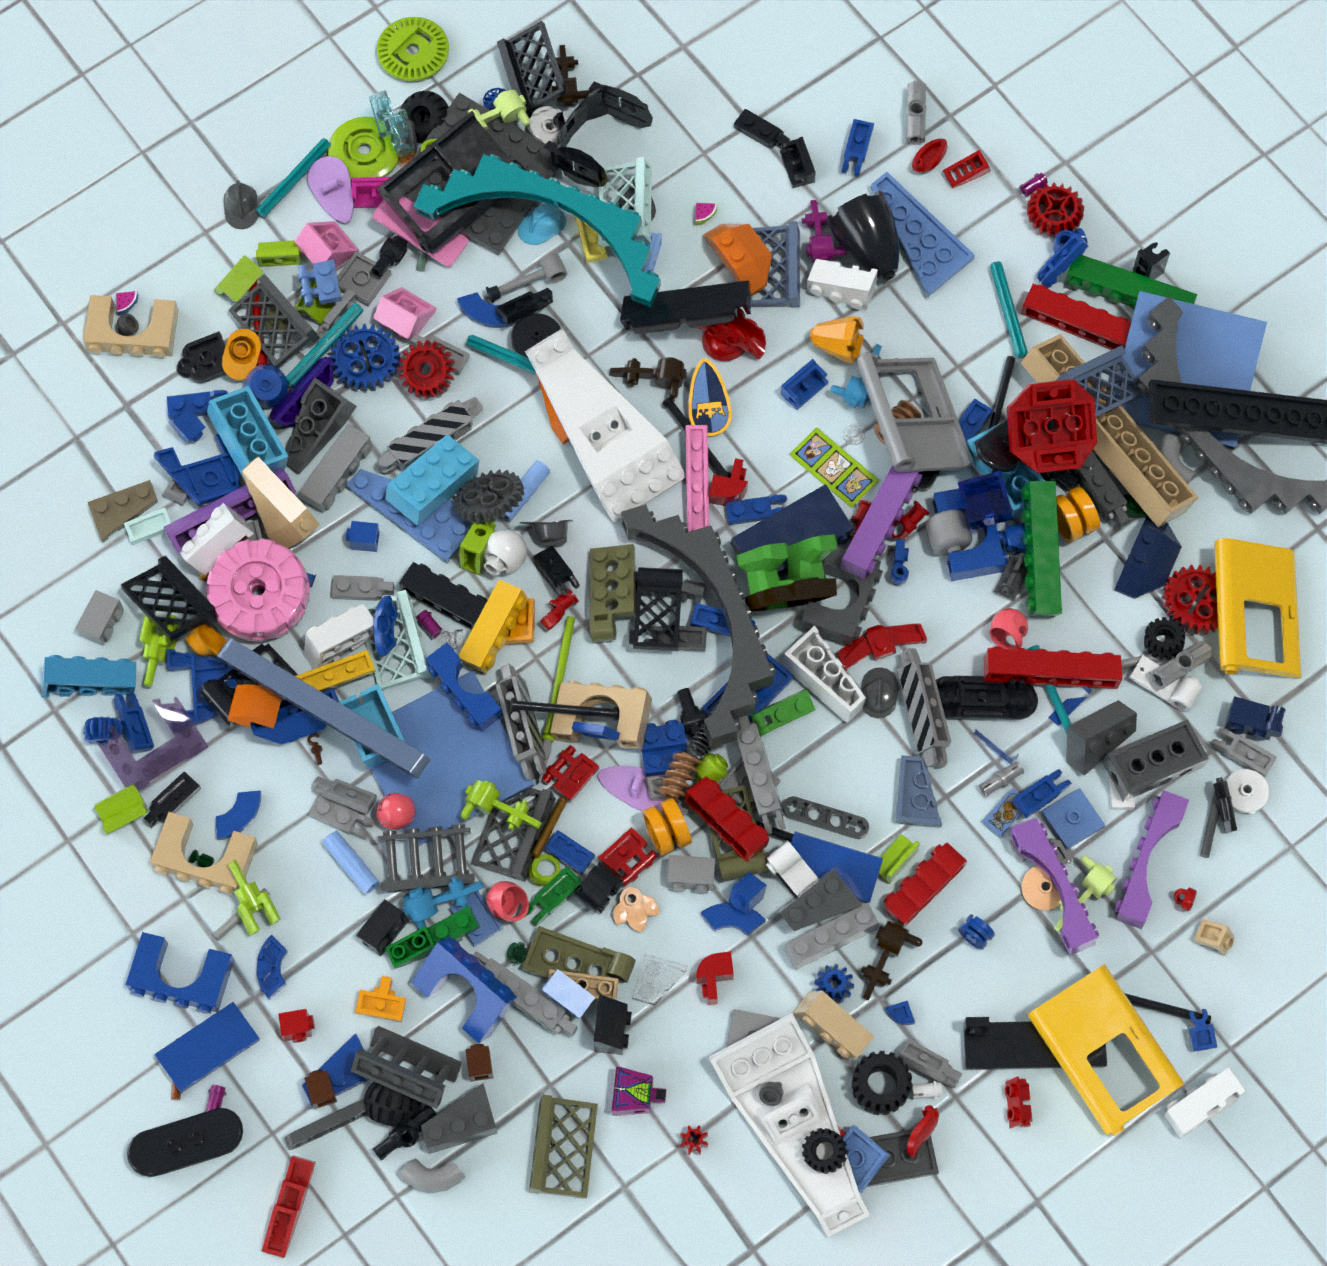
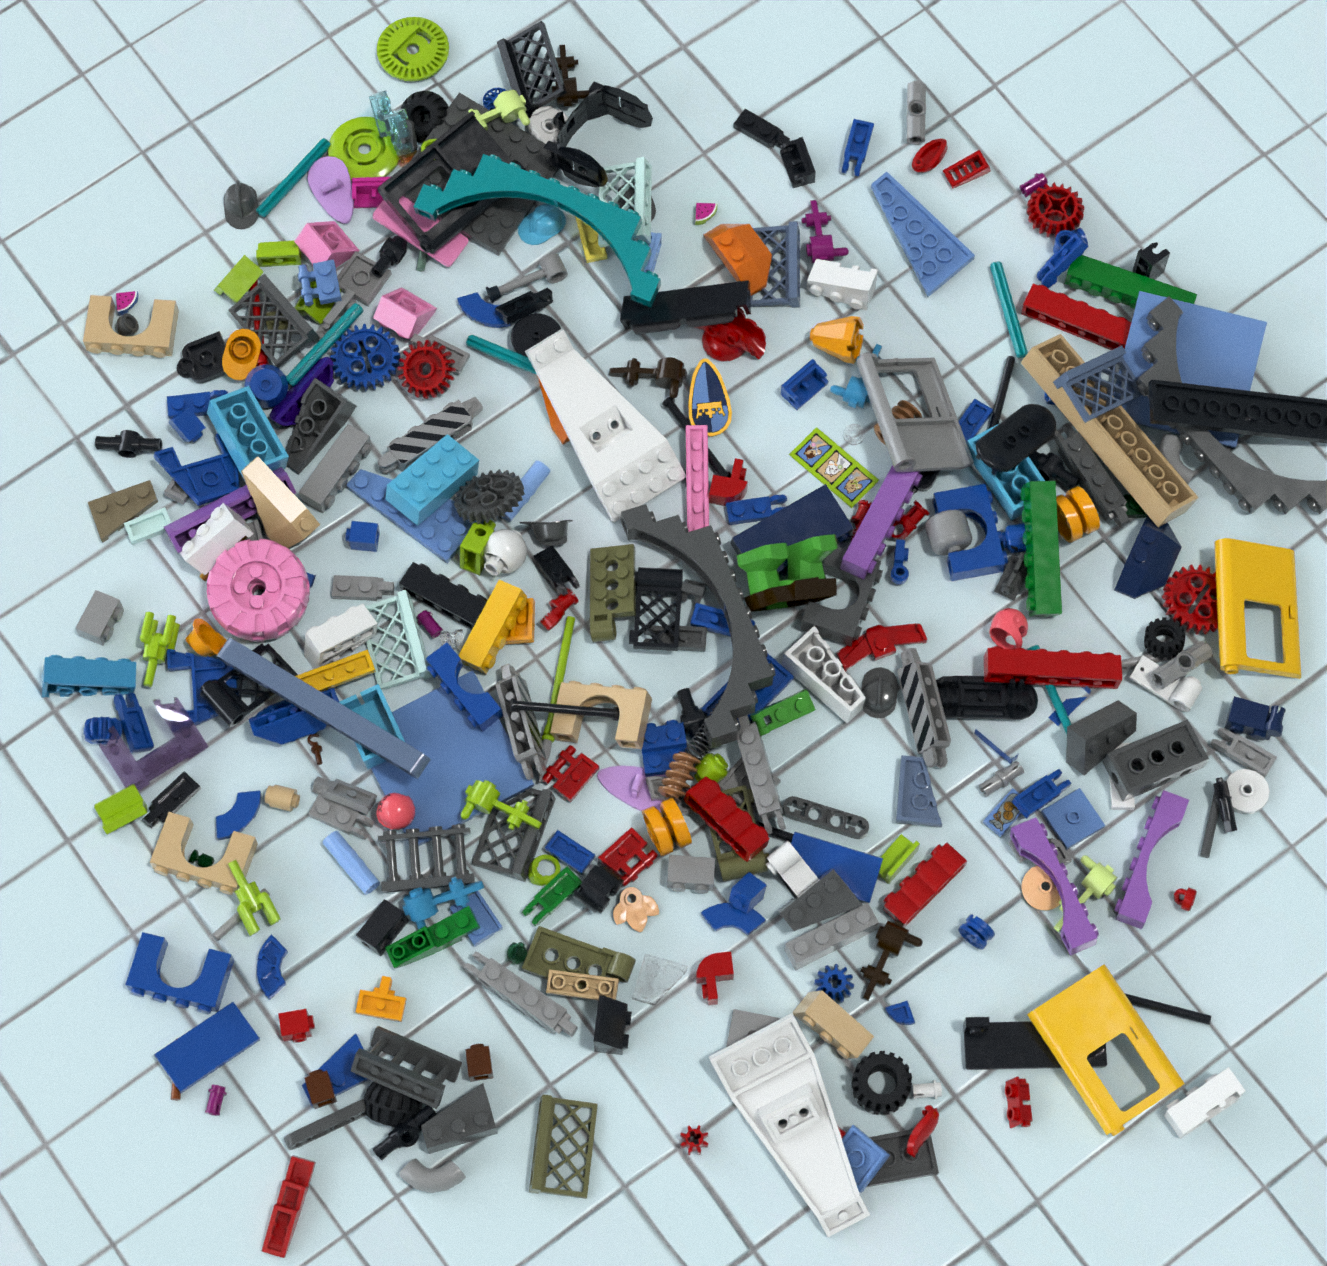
(128, 443): none -> black pin
(173, 579): black fence -> none
(185, 1142): black piece -> none
(254, 705): orange slope -> none
(282, 797): none -> tan brick
(384, 626): blue tile -> none
(492, 996): arch -> none
(504, 901): coral helmet -> none
(541, 842): pearl gold bar -> none
(567, 994): light blue hinge -> none
(595, 731): blue tile -> none
(634, 1093): torso -> none
(771, 1093): dark grey tile -> none
(812, 1143): black tyre -> none
(868, 234): black cylinder -> none
(929, 1063): light grey hinge -> none
(985, 500): clear blue piece -> none
(1073, 430): red piece -> none
(1202, 1035): blue plate -> none
(1215, 936): tan bracket -> none

